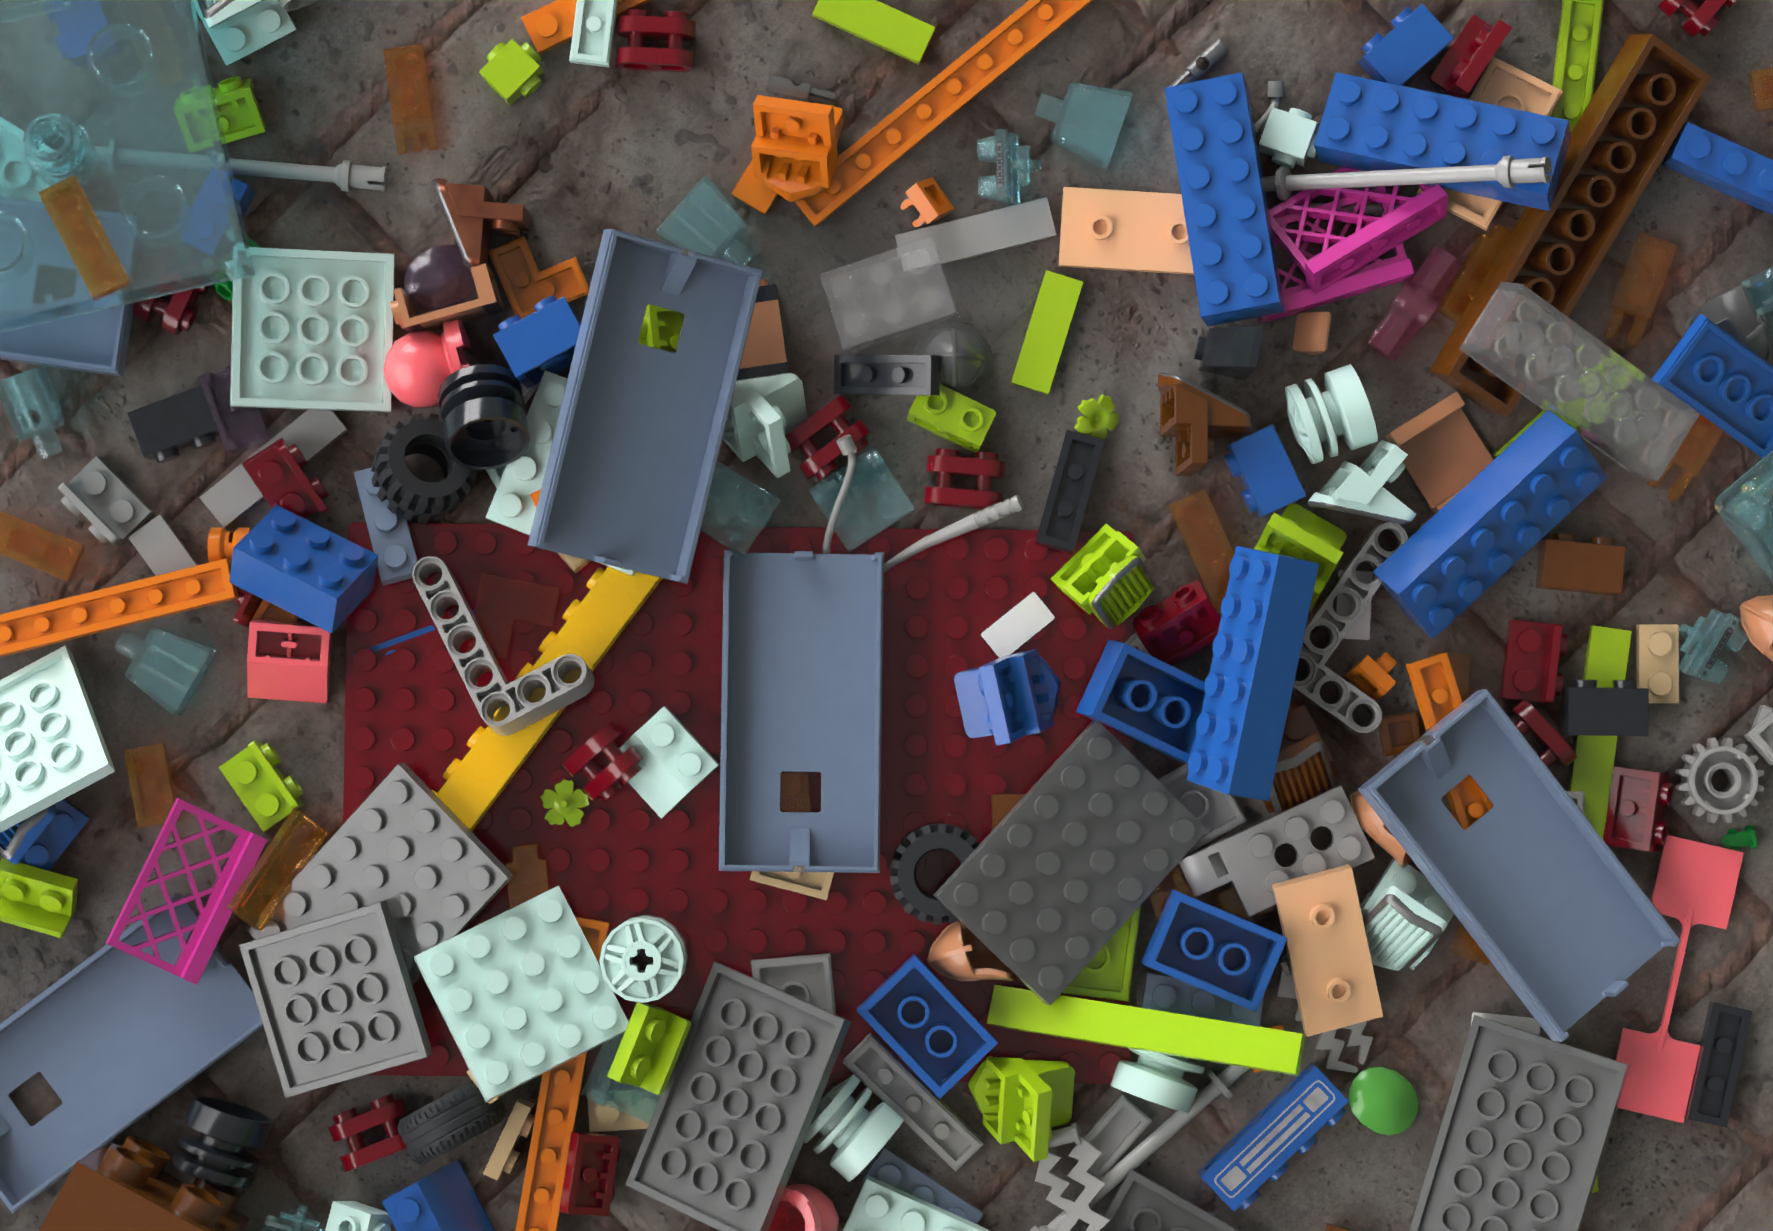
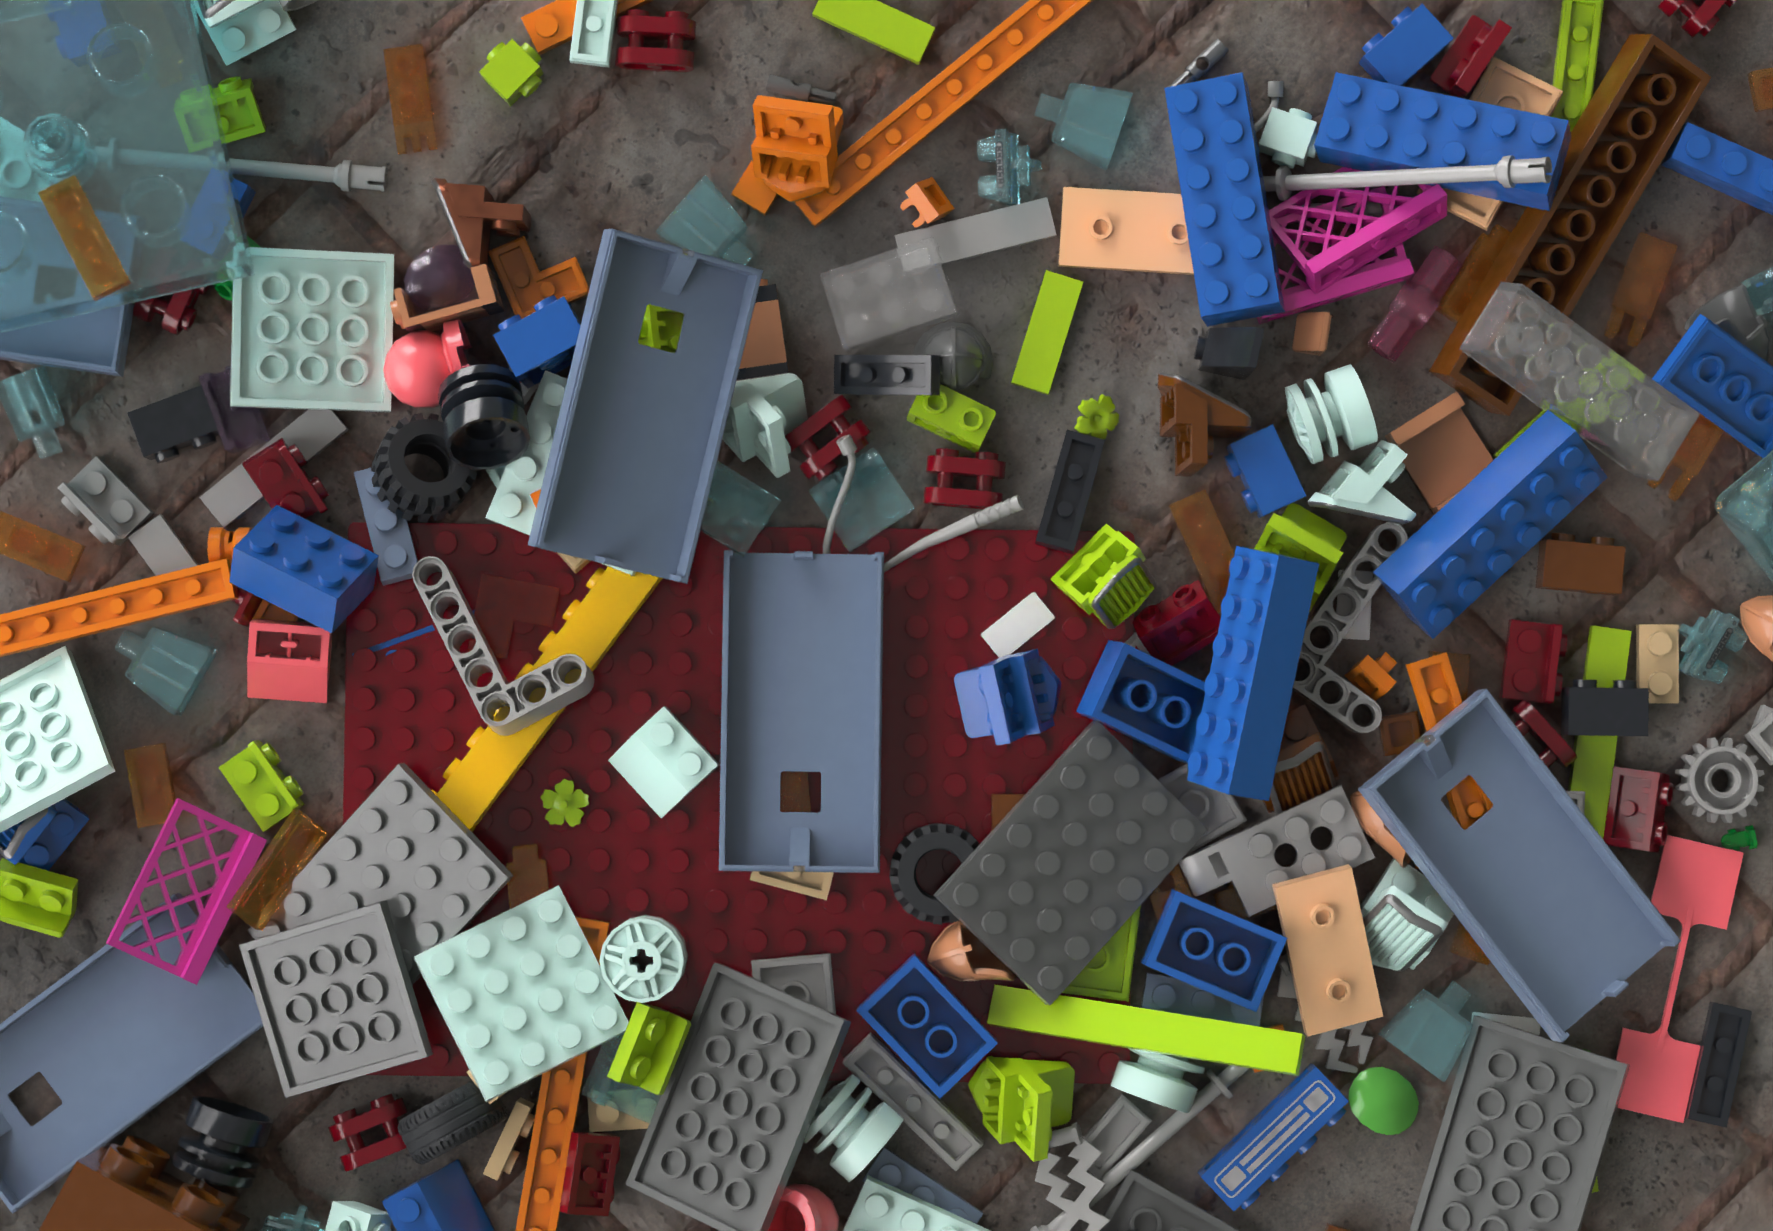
(622, 766): dark red brick -> none
(1431, 1029): none -> clear light blue torso

